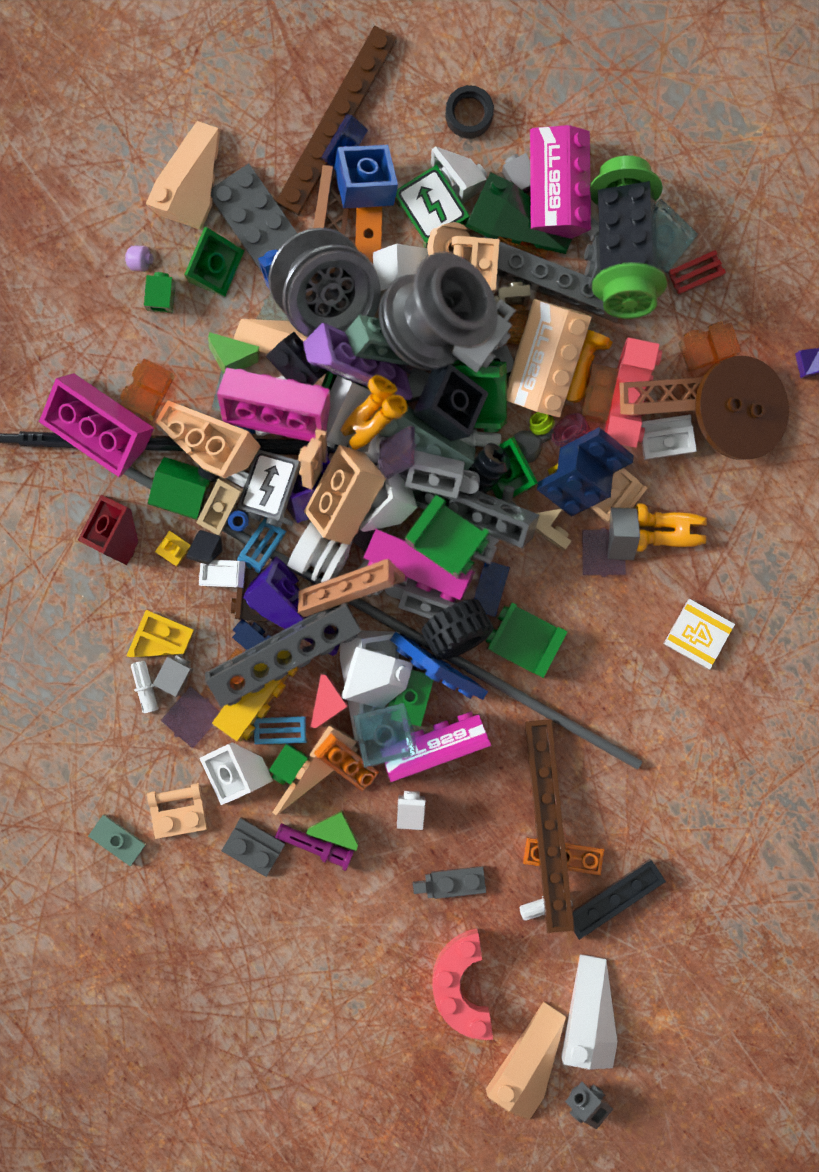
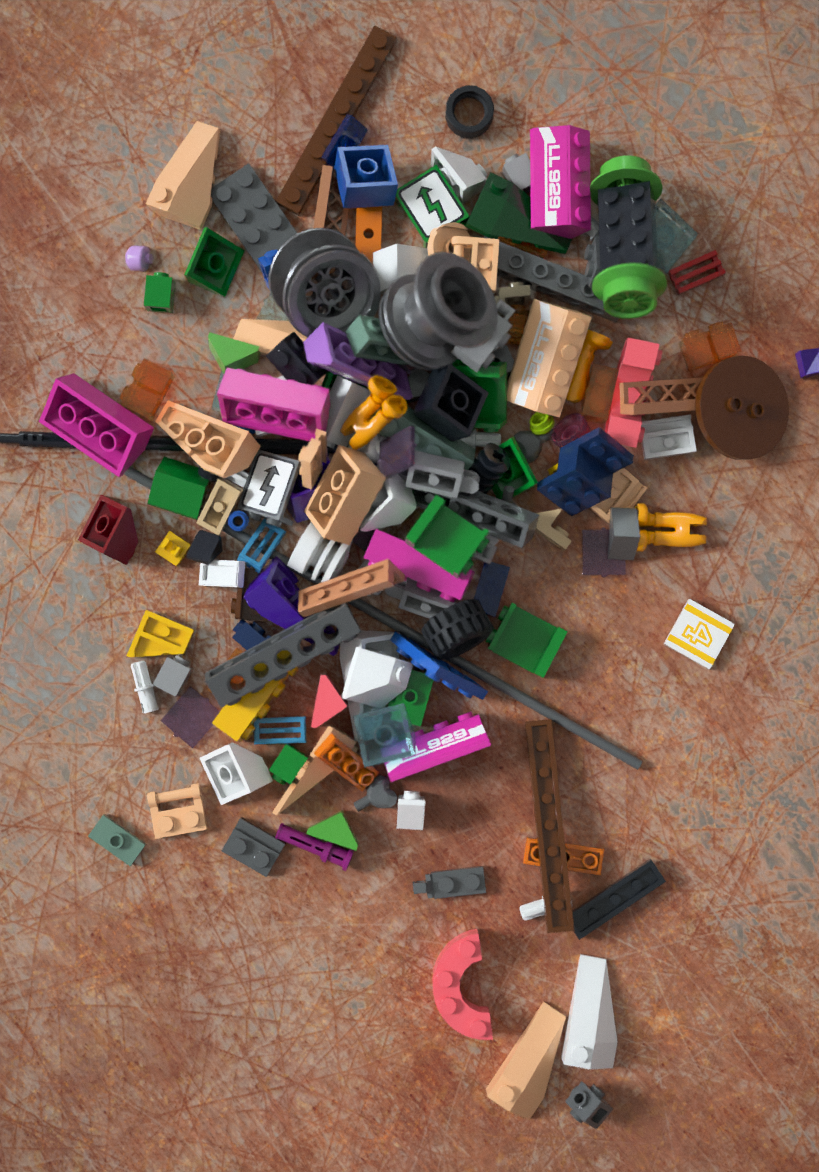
(378, 795): none -> dark grey rock

